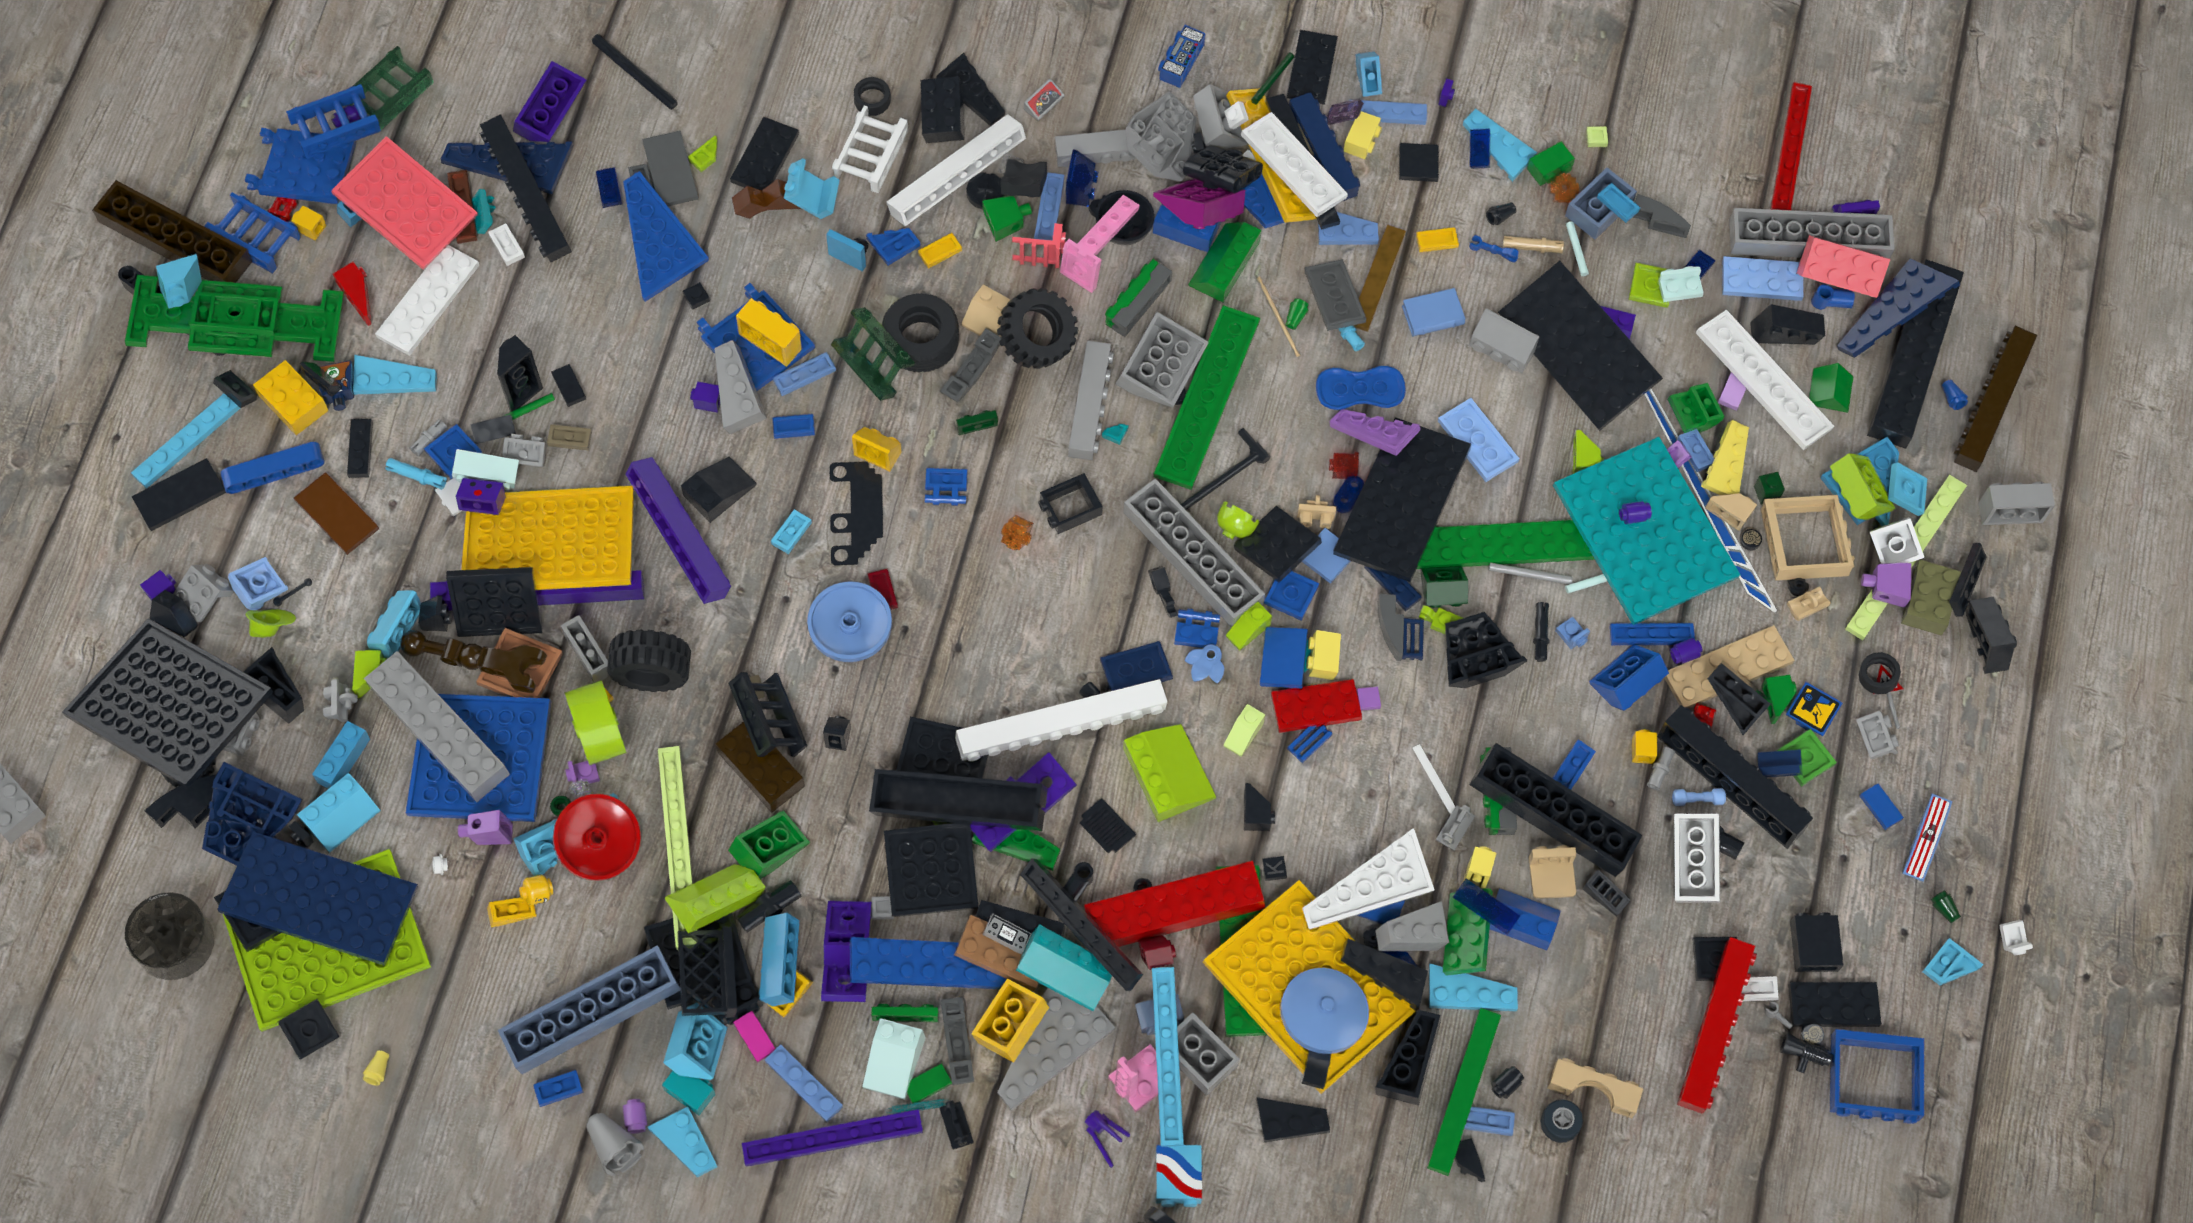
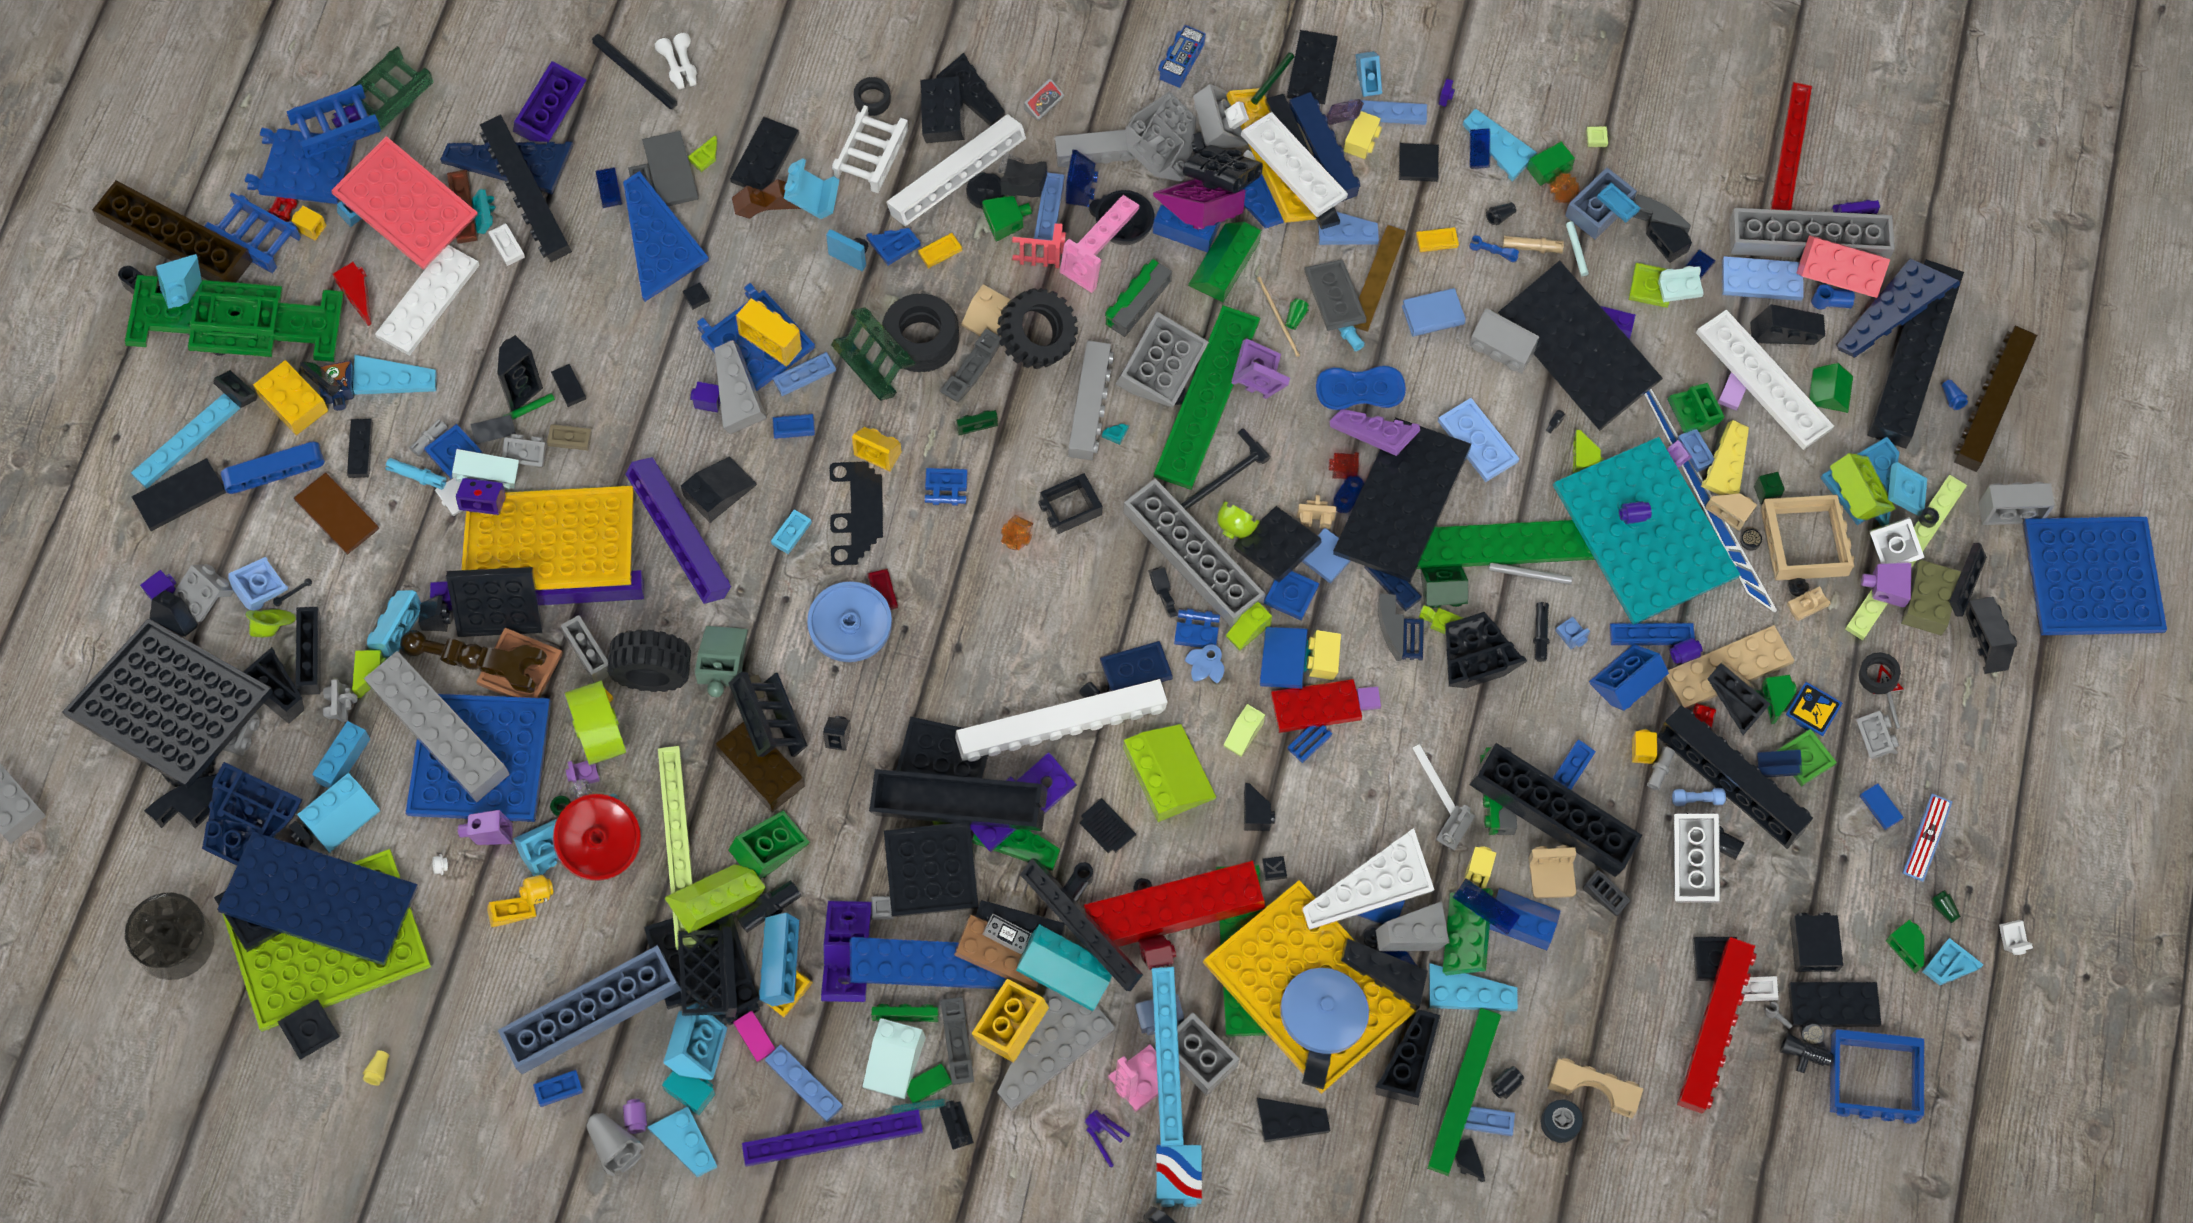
(308, 650): none -> black brick
(681, 43): none -> white piece
(720, 657): none -> sand green slope
(1260, 376): none -> medium lavender bracket
(1555, 421): none -> black piece
(1585, 583): light aqua bar -> none
(1669, 240): none -> black slope
(1909, 945): none -> green slope
(1929, 523): none -> black axle
(2094, 576): none -> blue plate

